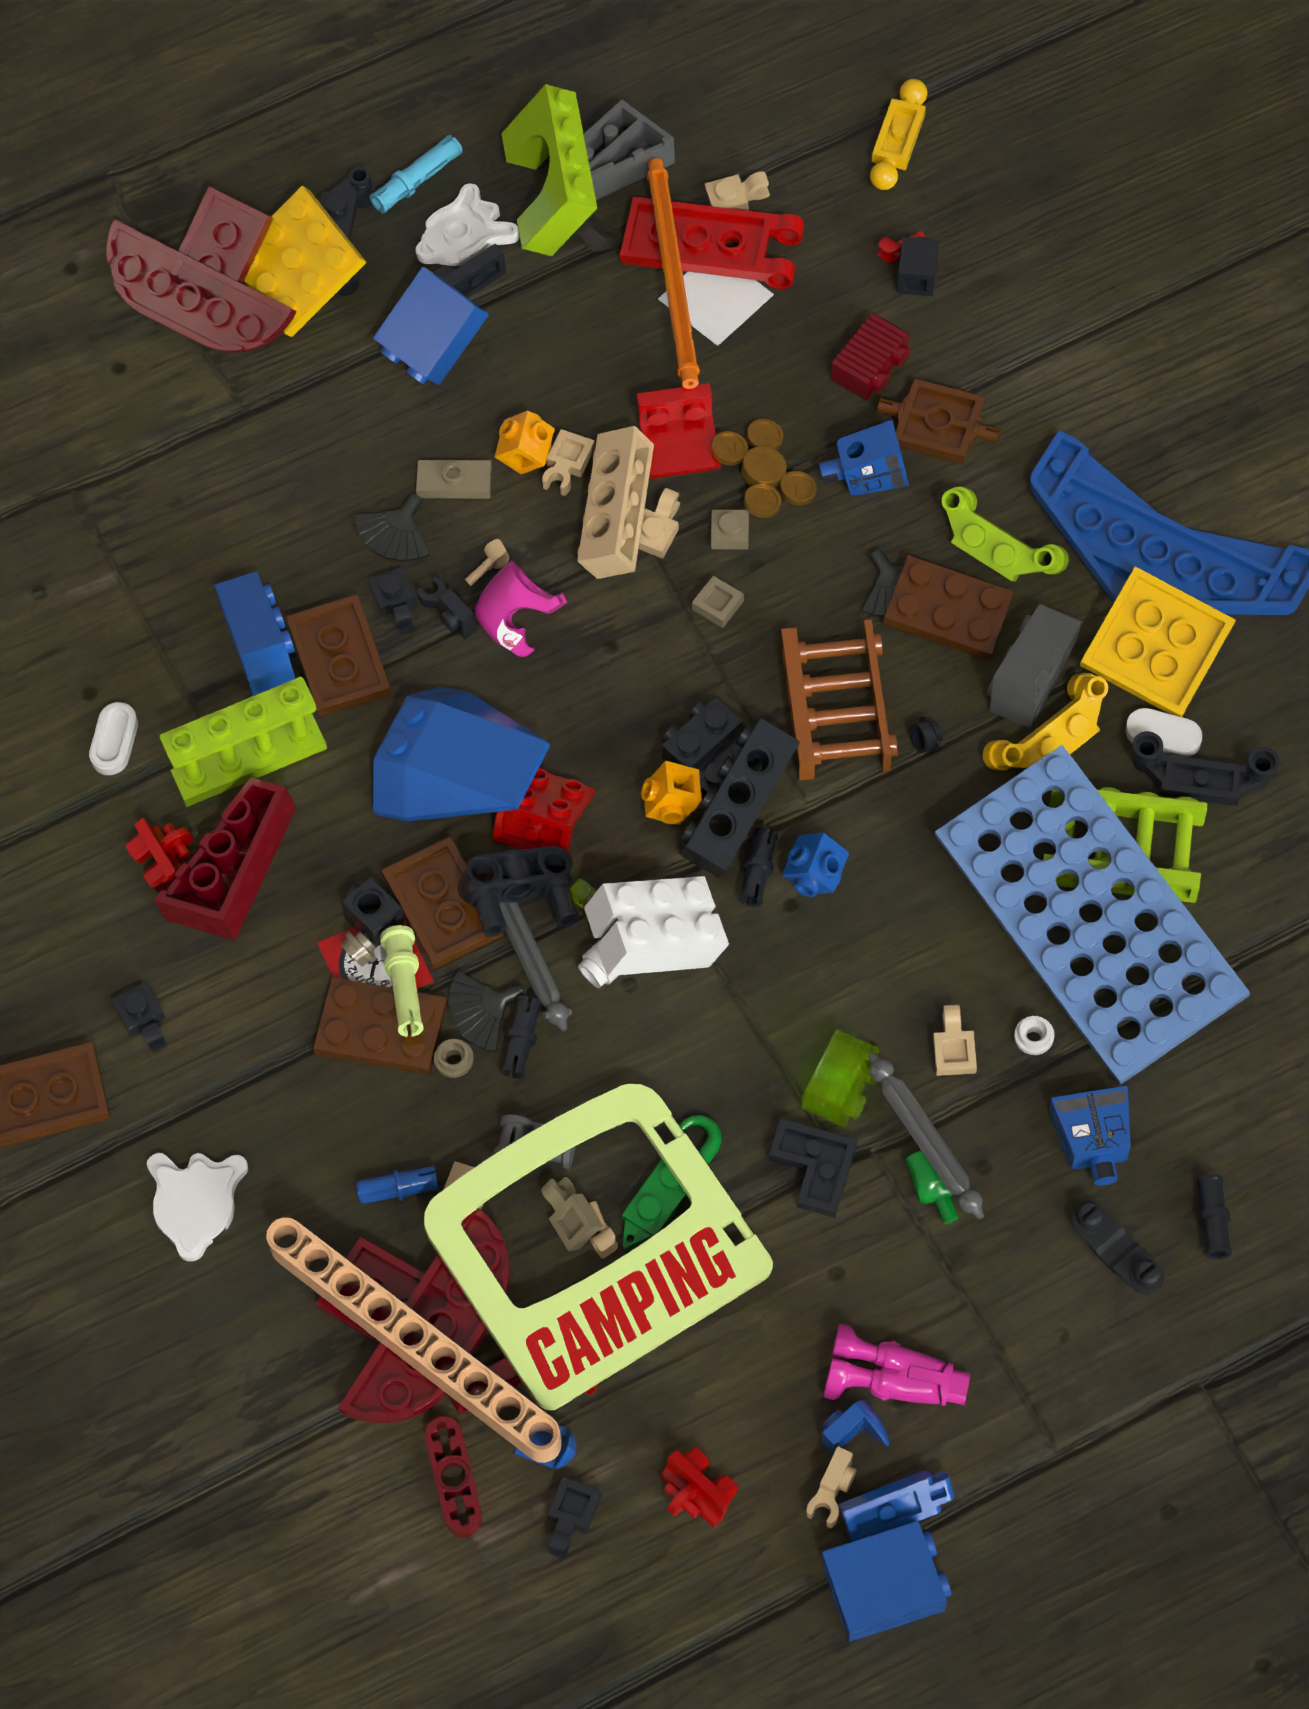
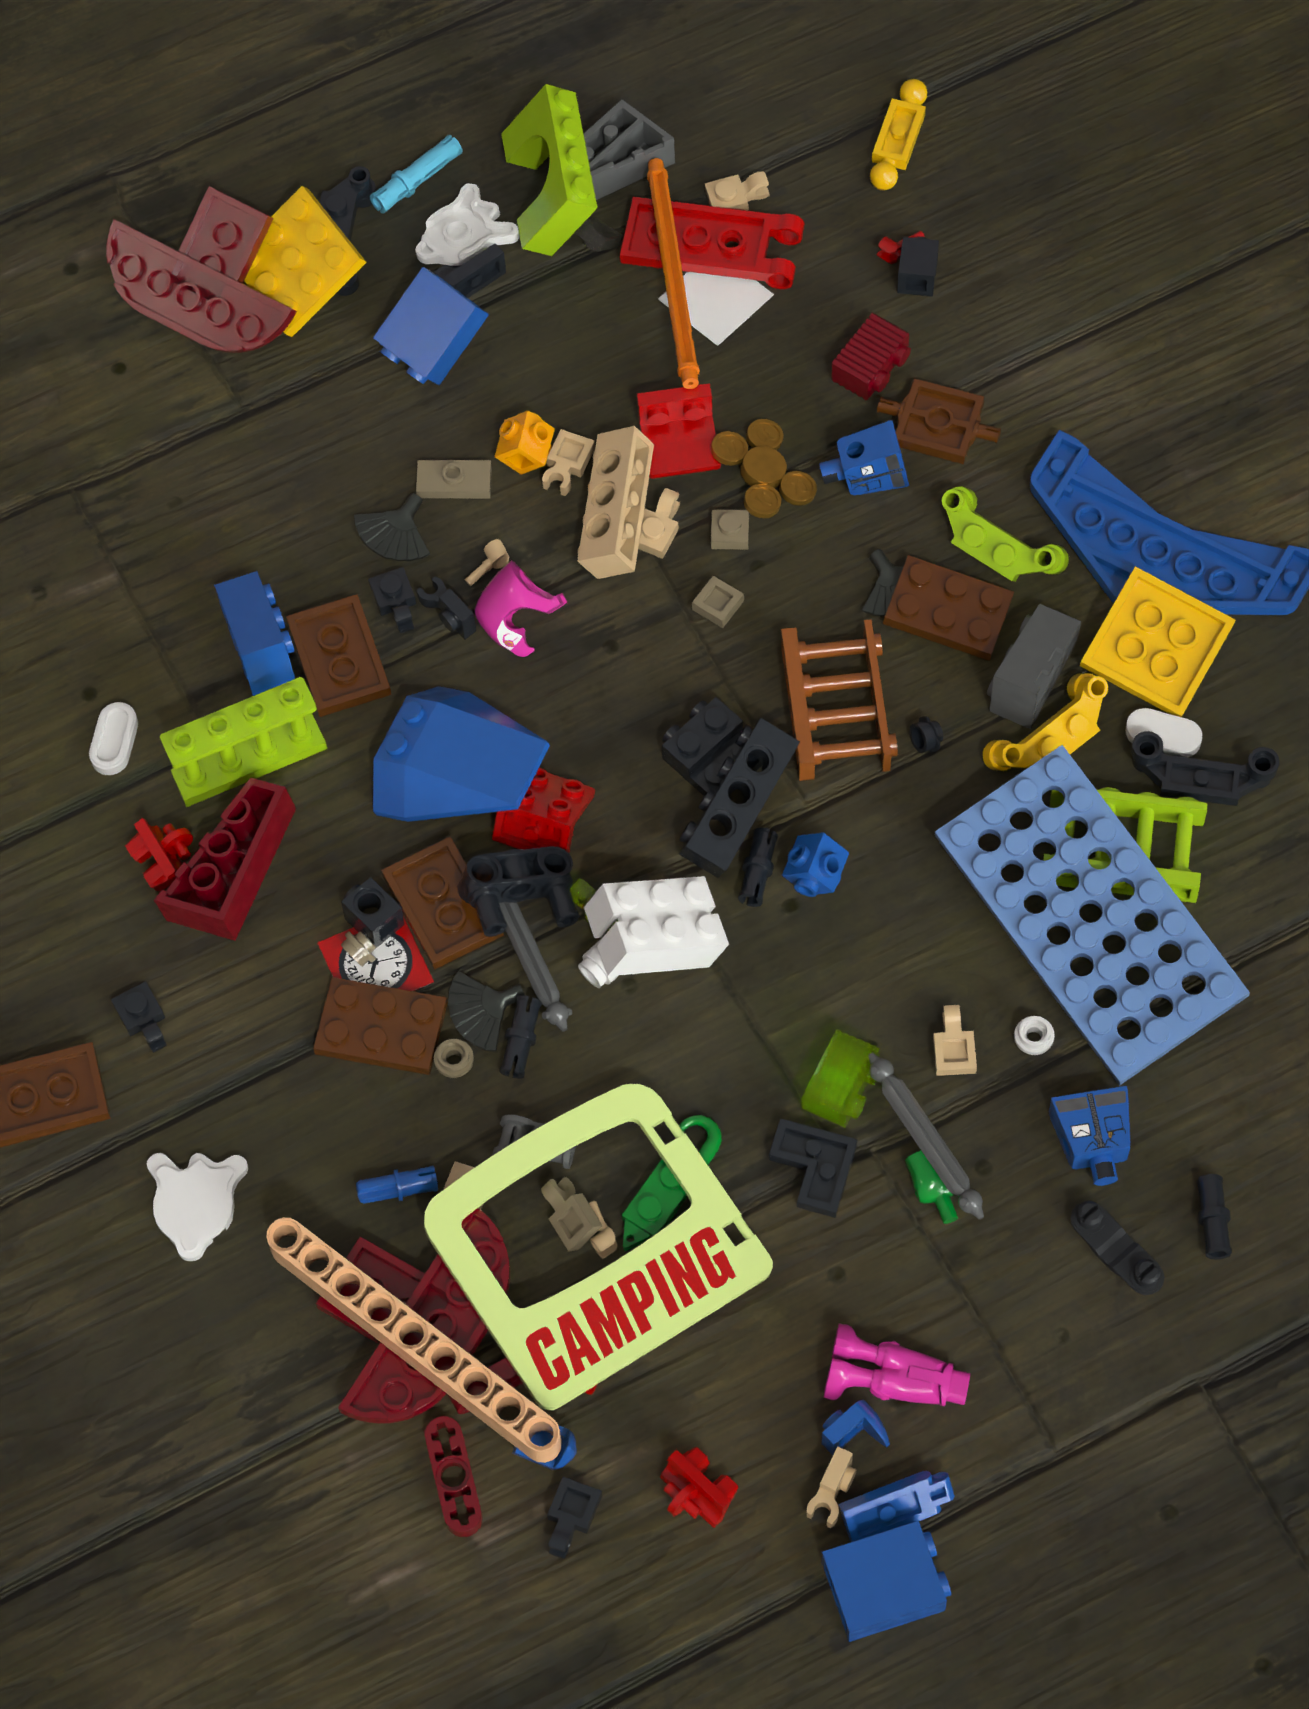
(402, 967): yellowish green pin -> none
(672, 793): light orange brick -> none

